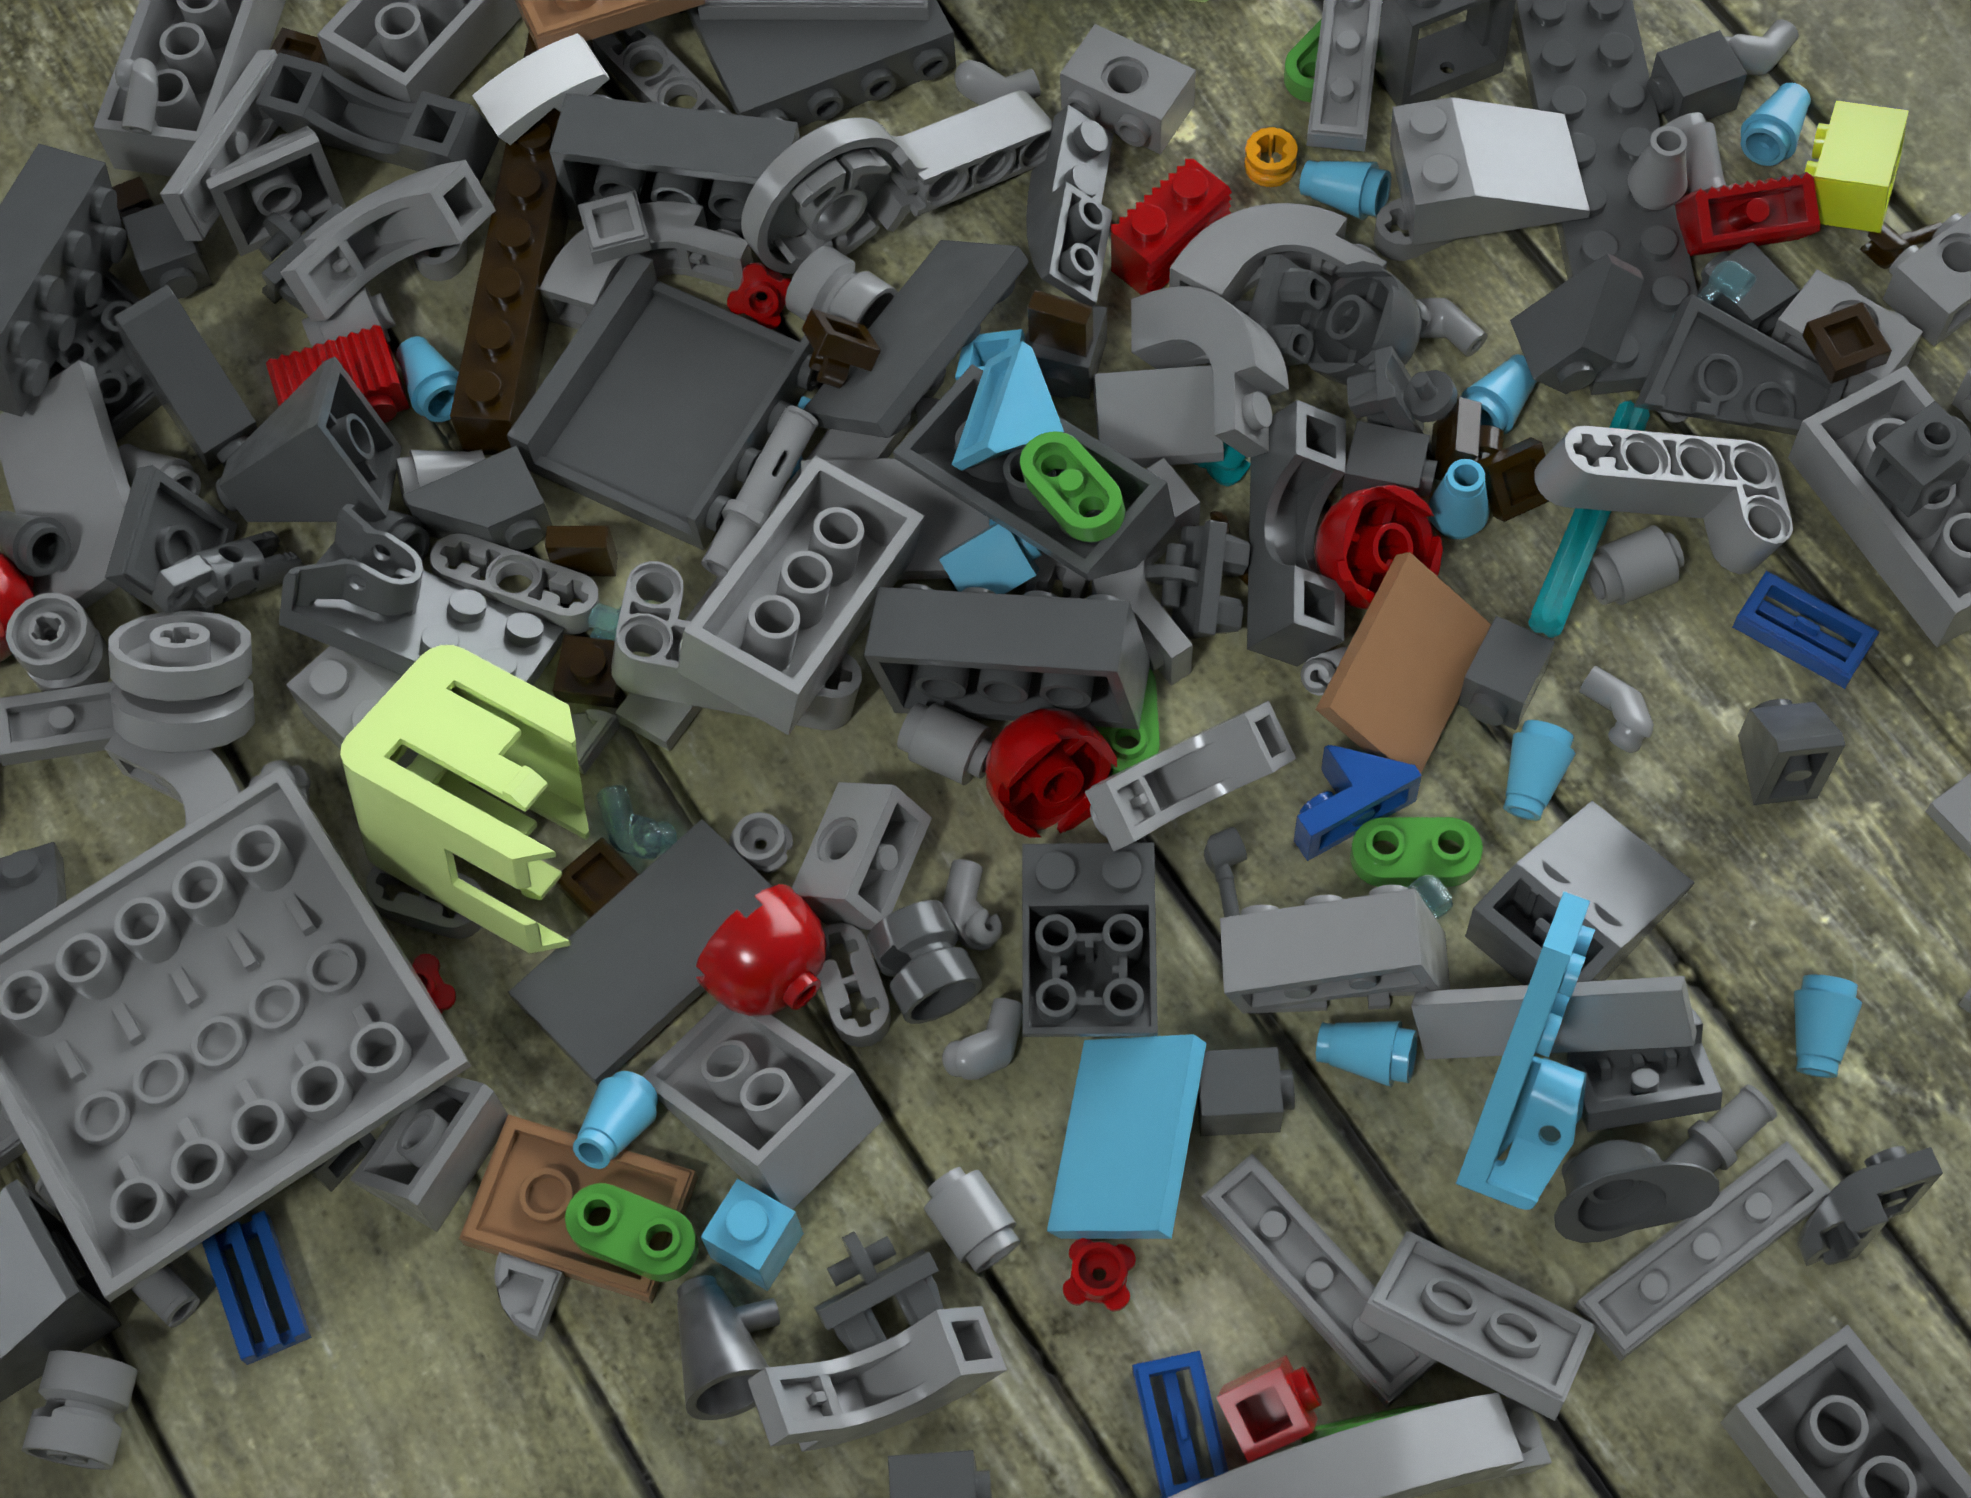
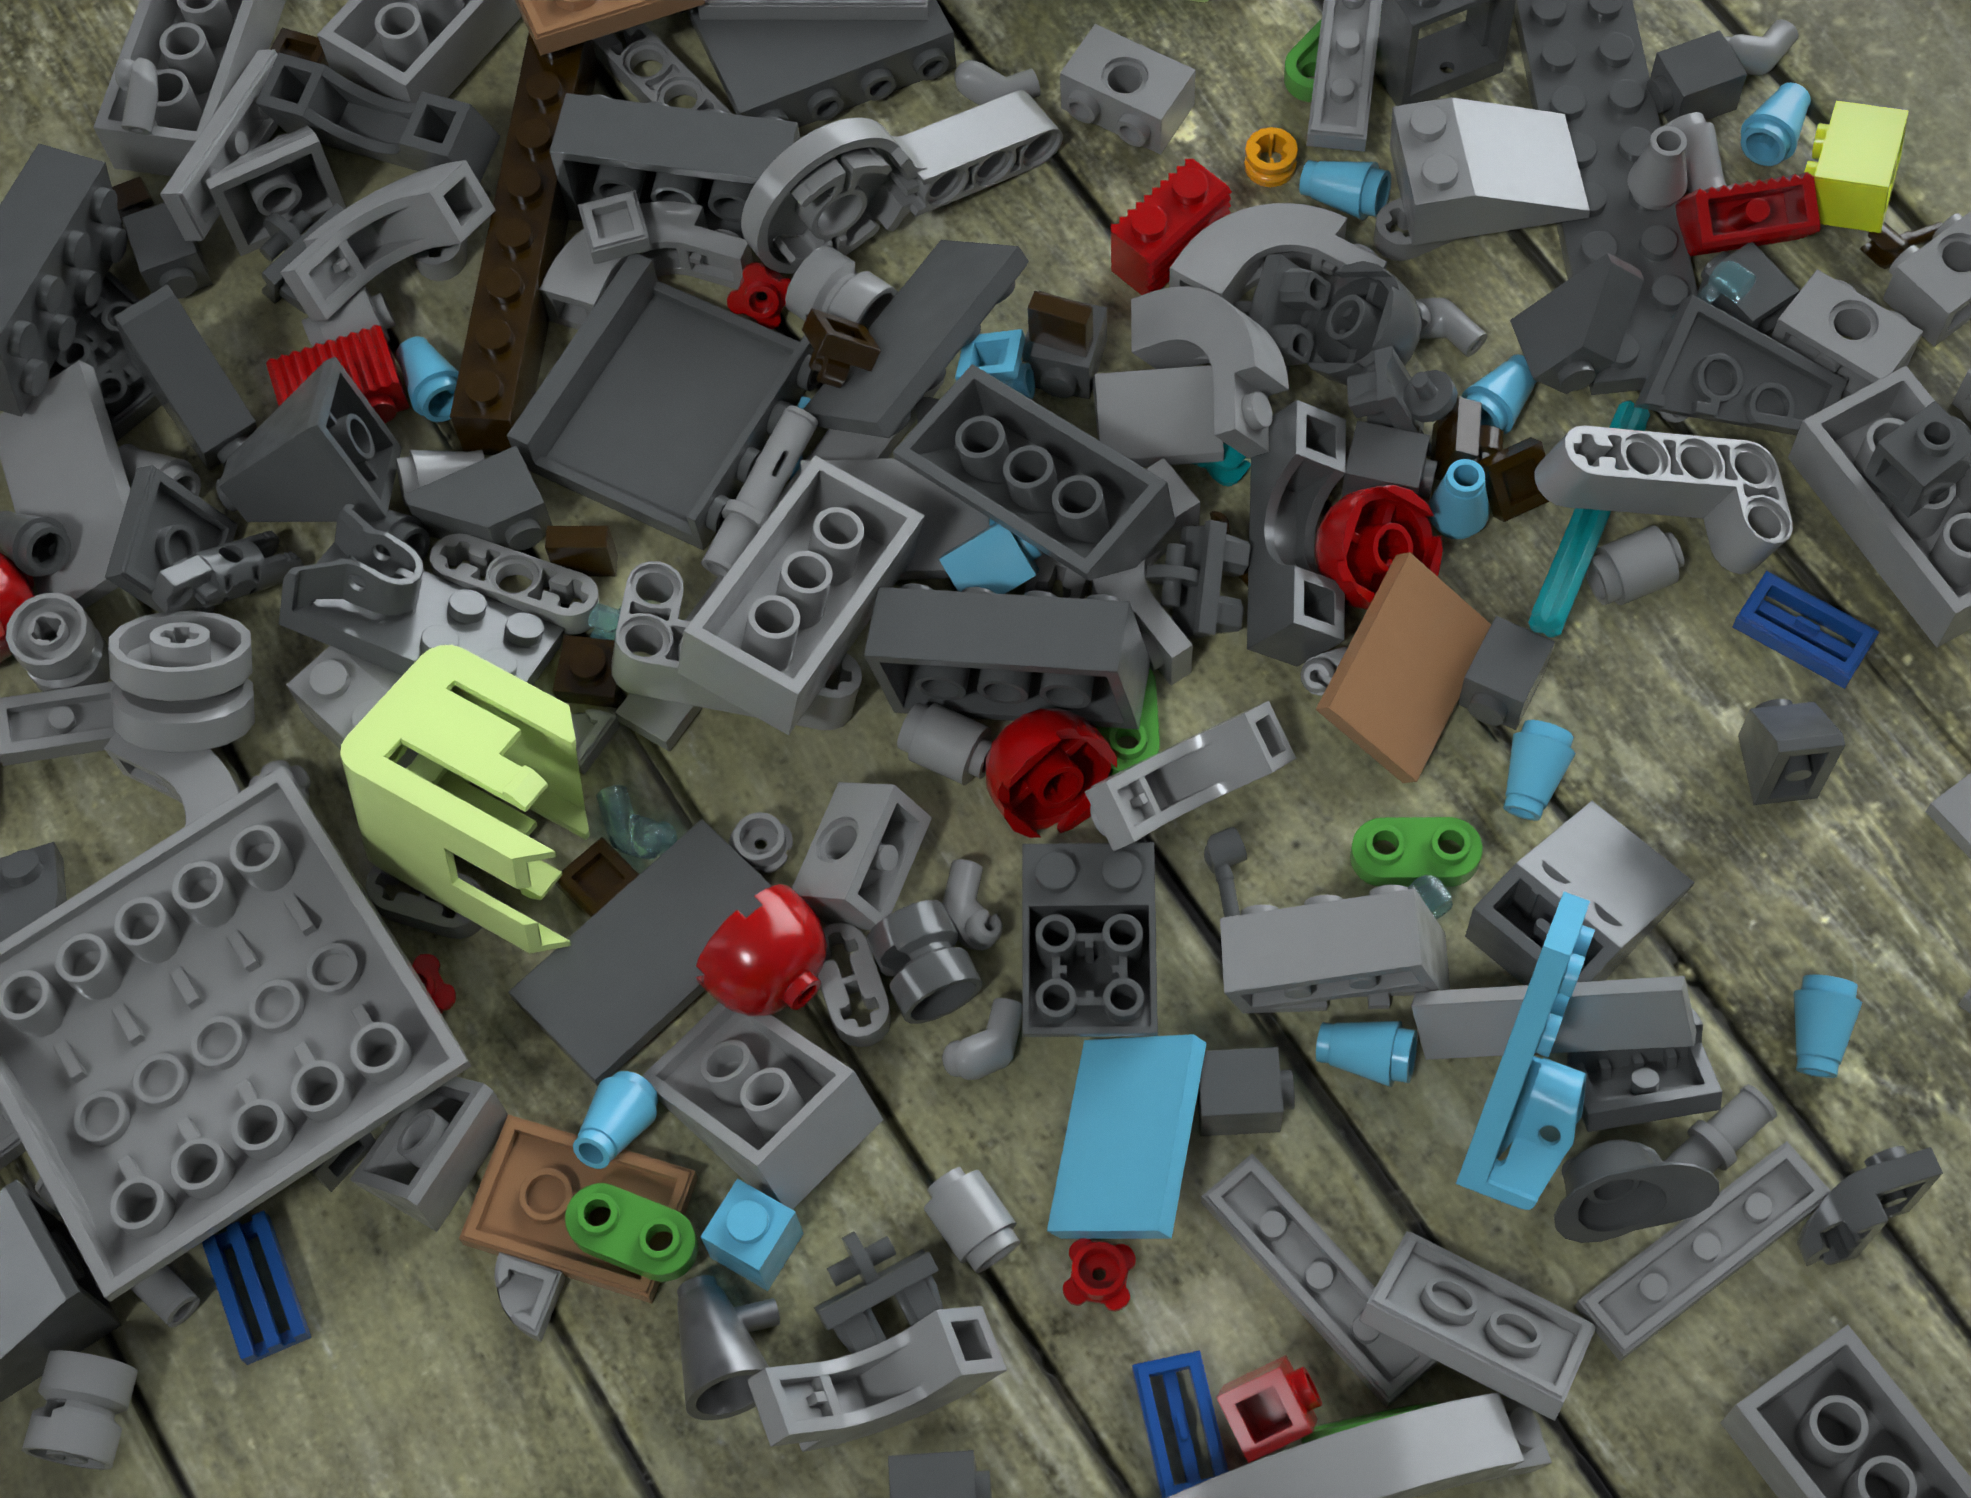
(538, 84): white slope -> none
(1007, 408): medium azure slope -> none
(1065, 210): dark grey slope -> none
(1076, 490): bright green plate -> none
(1364, 790): blue slope -> none
(1626, 706): light grey arm -> none
(1846, 342): dark brown tile -> none

